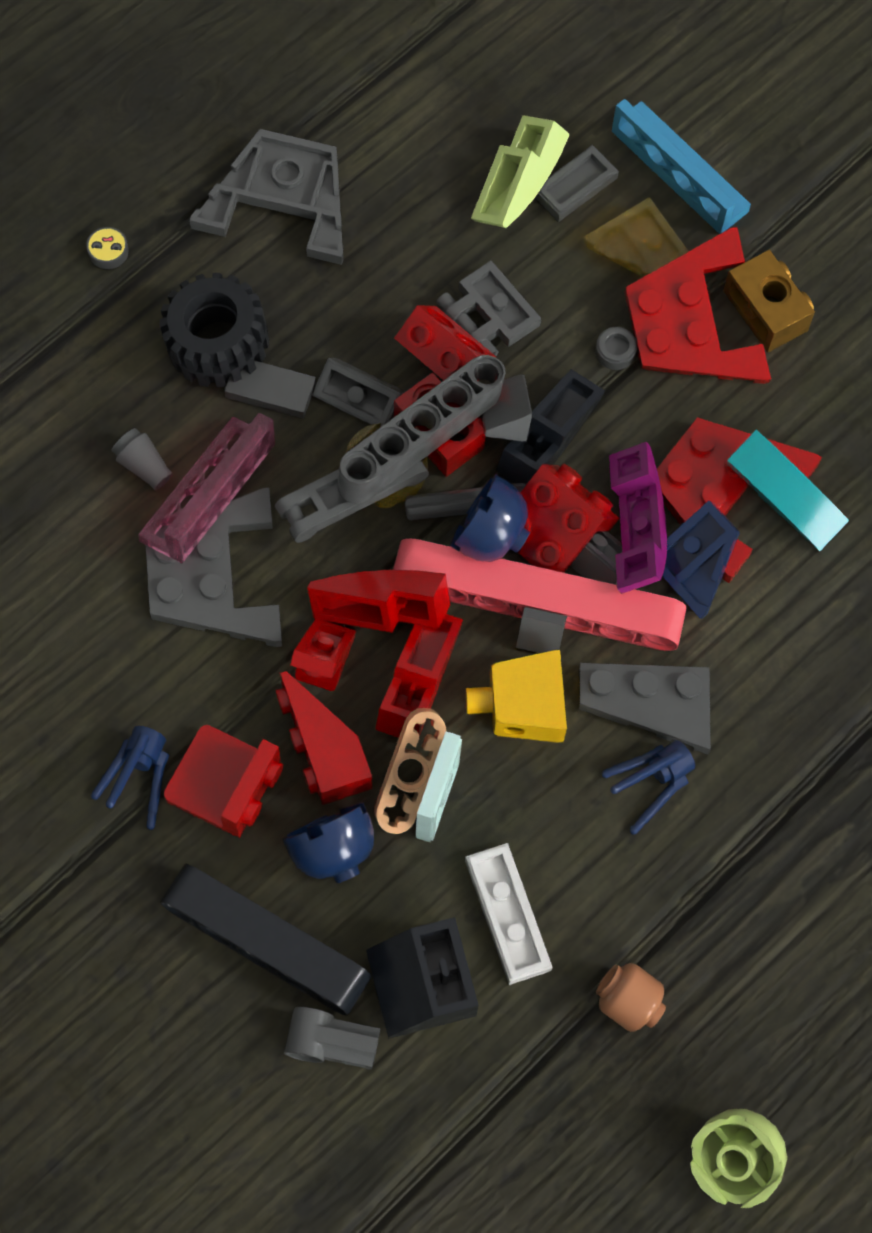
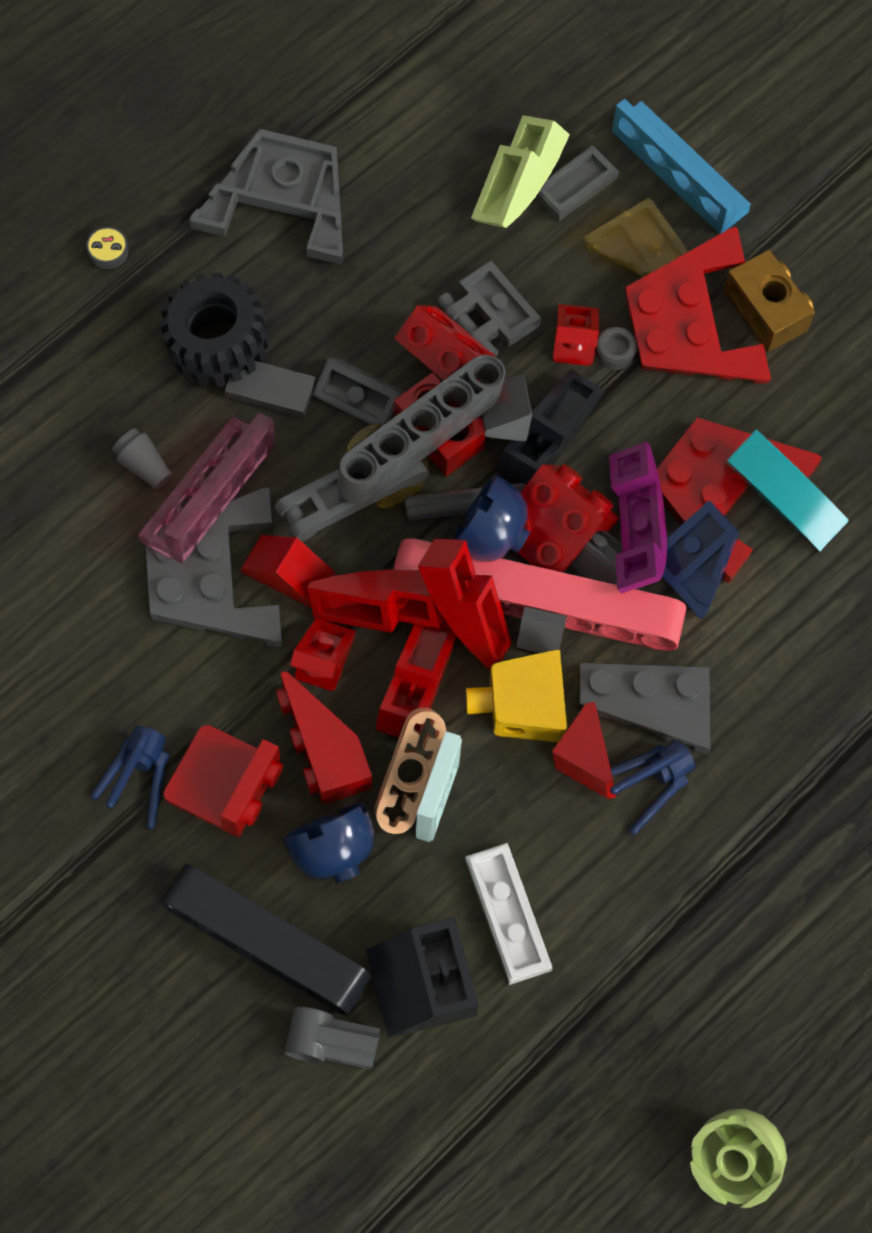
(285, 566): none -> red slope
(466, 599): none -> red slope
(576, 334): none -> red slope
(583, 753): none -> red slope
(631, 997): nougat head -> none

